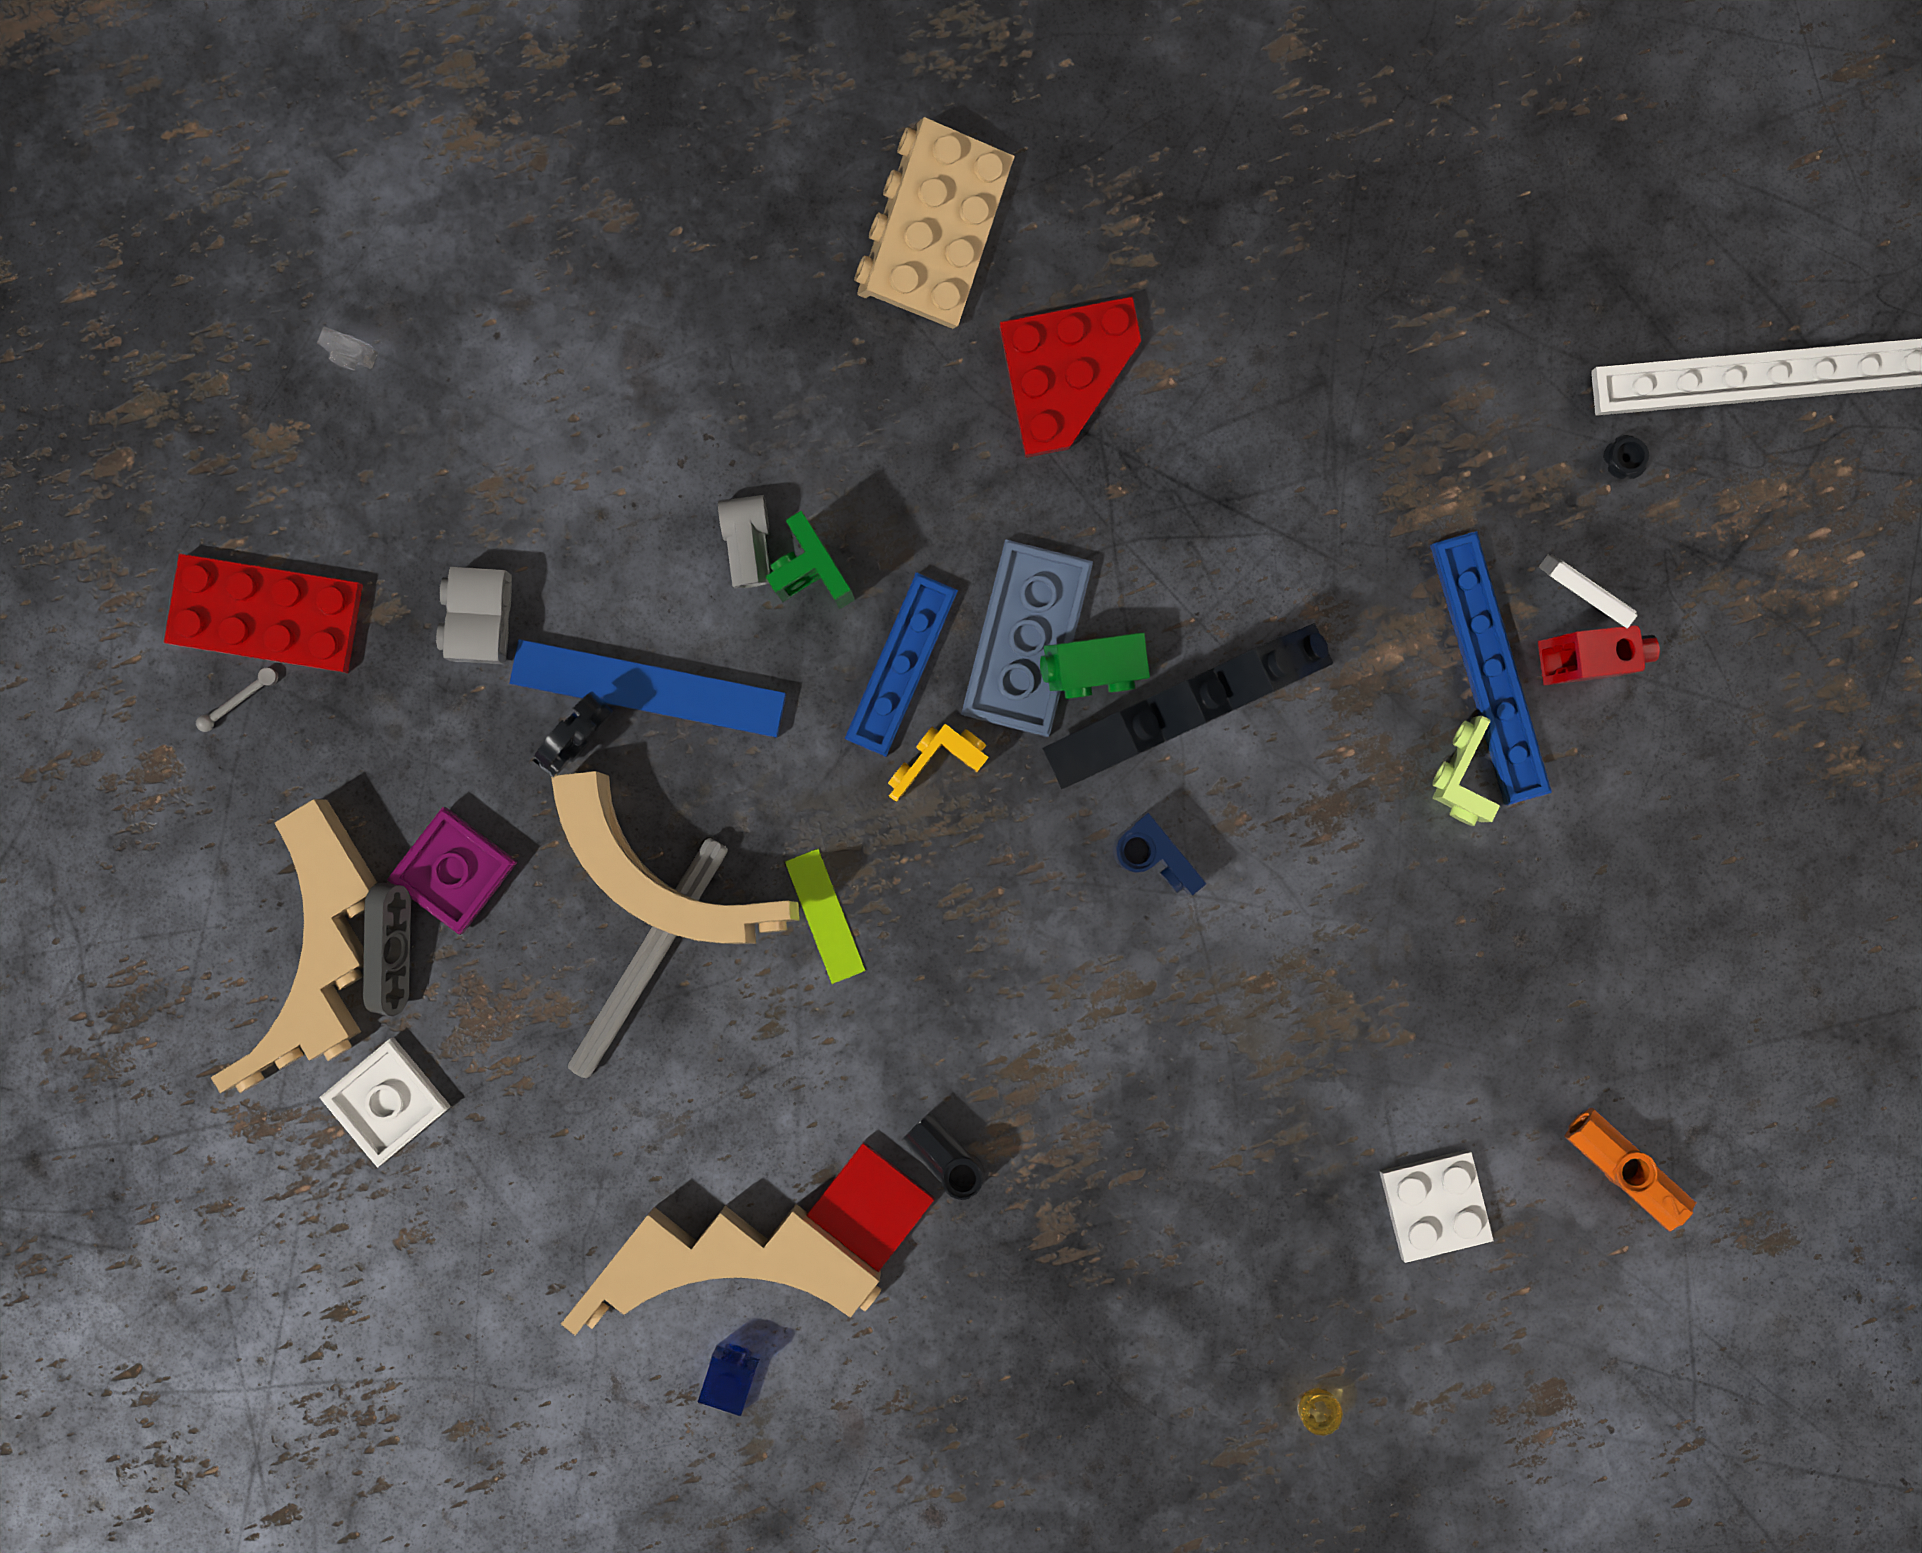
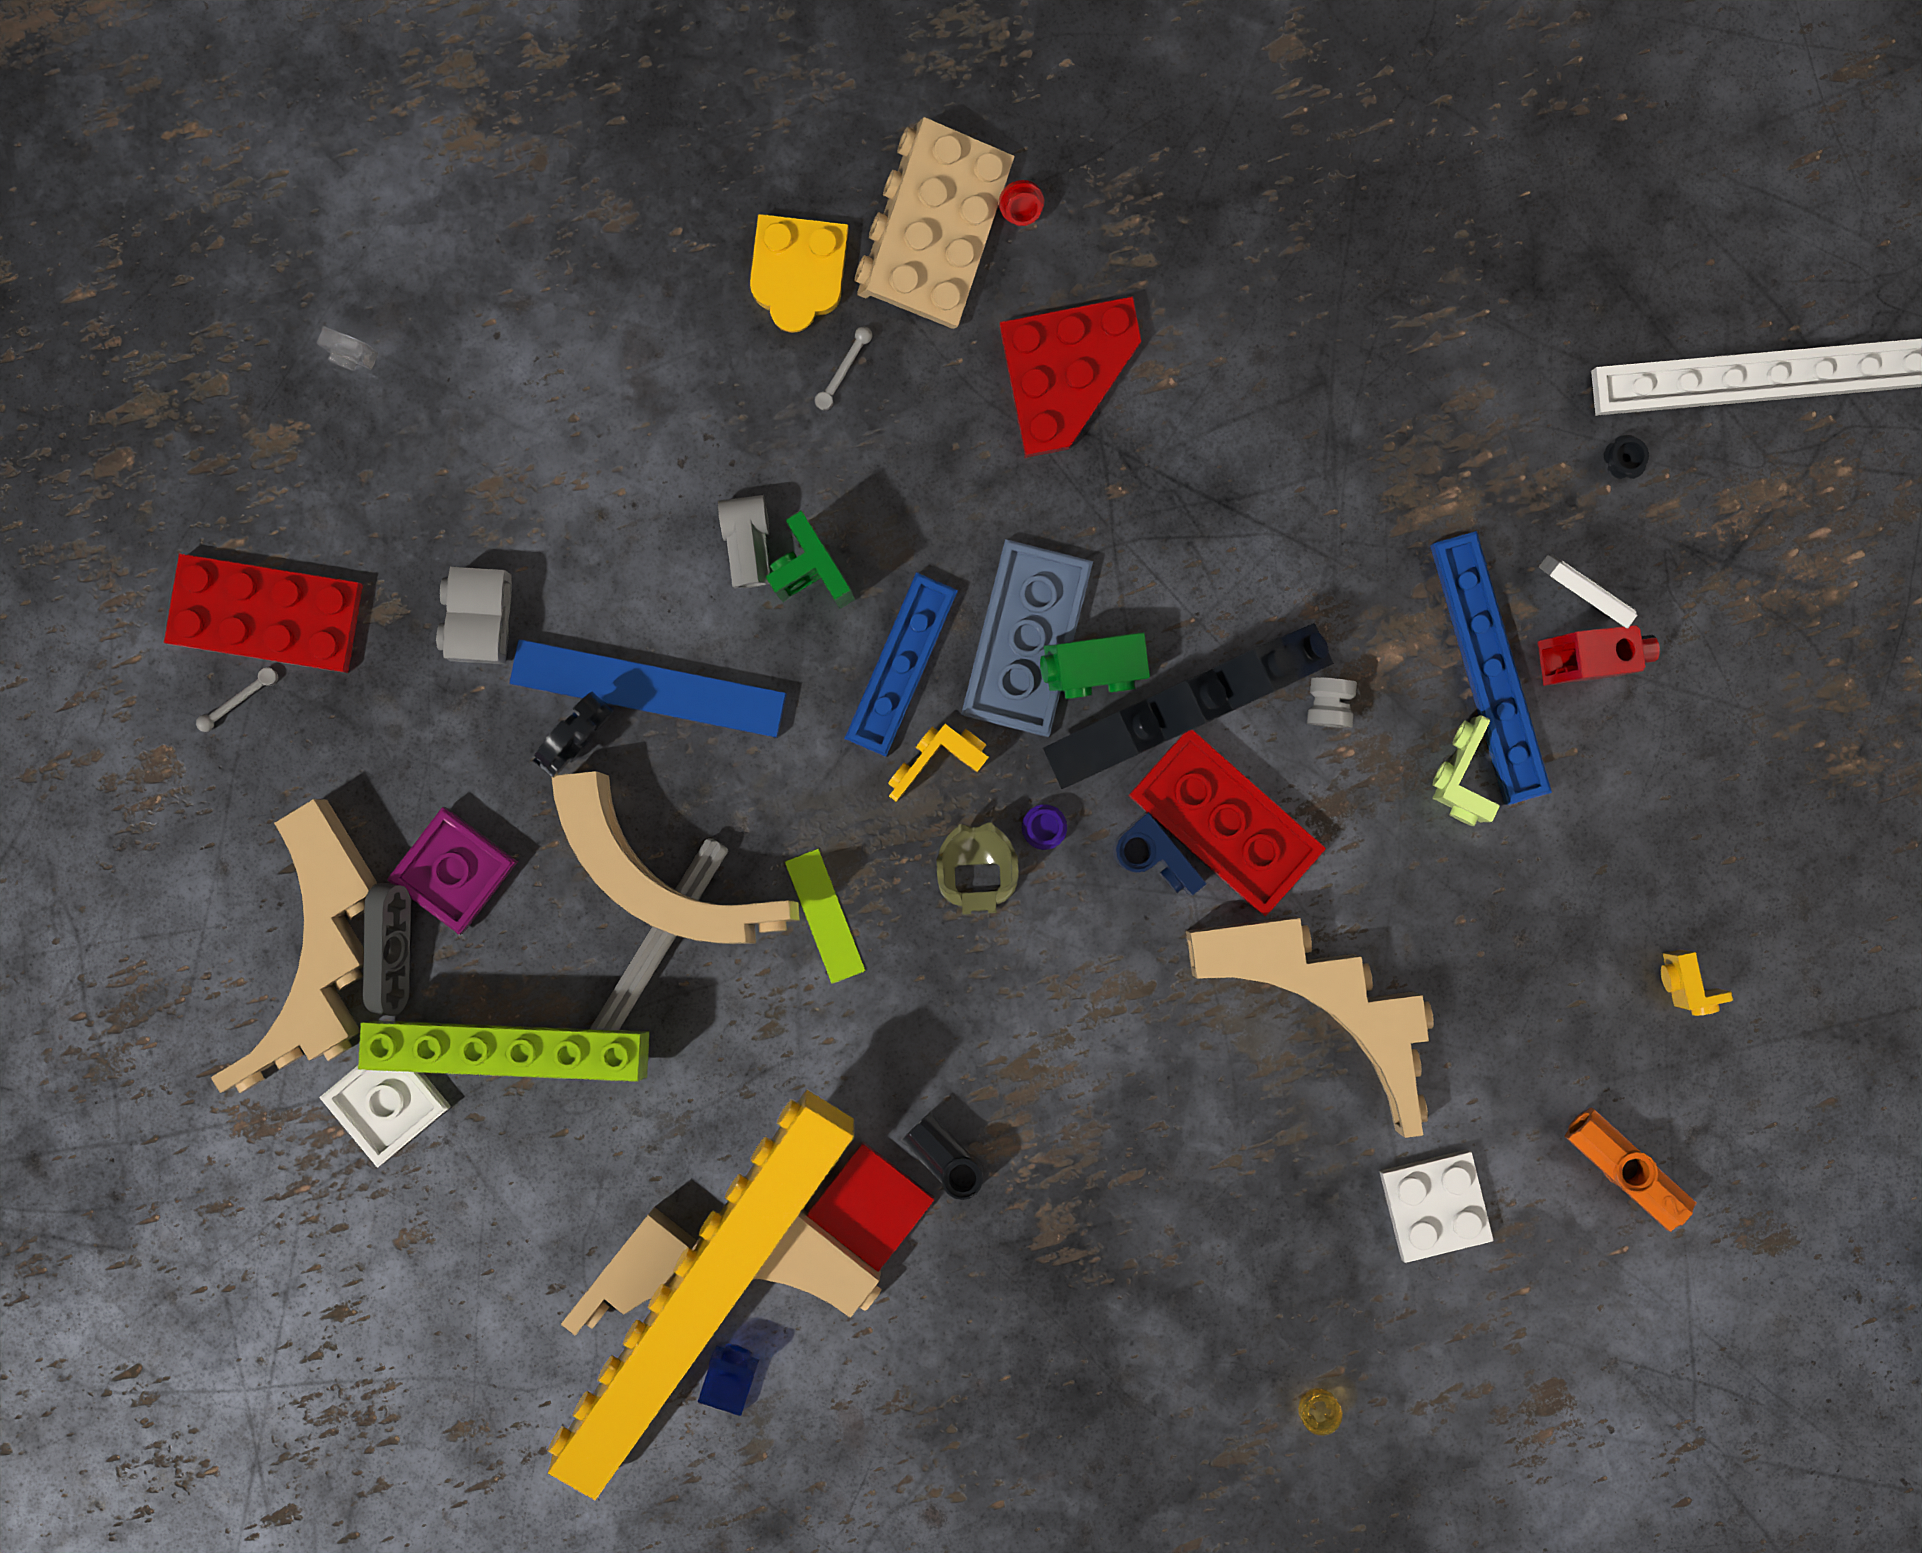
(504, 1050): none -> lime brick
(700, 1294): none -> yellow brick
(798, 269): none -> yellow plate
(824, 399): none -> light grey hinge
(977, 847): none -> olive helmet
(1021, 202): none -> red plate
(1044, 827): none -> dark purple plate
(1227, 822): none -> red plate
(1332, 702): none -> light grey wheel
(1381, 1025): none -> tan arch
(1684, 981): none -> yellow bracket

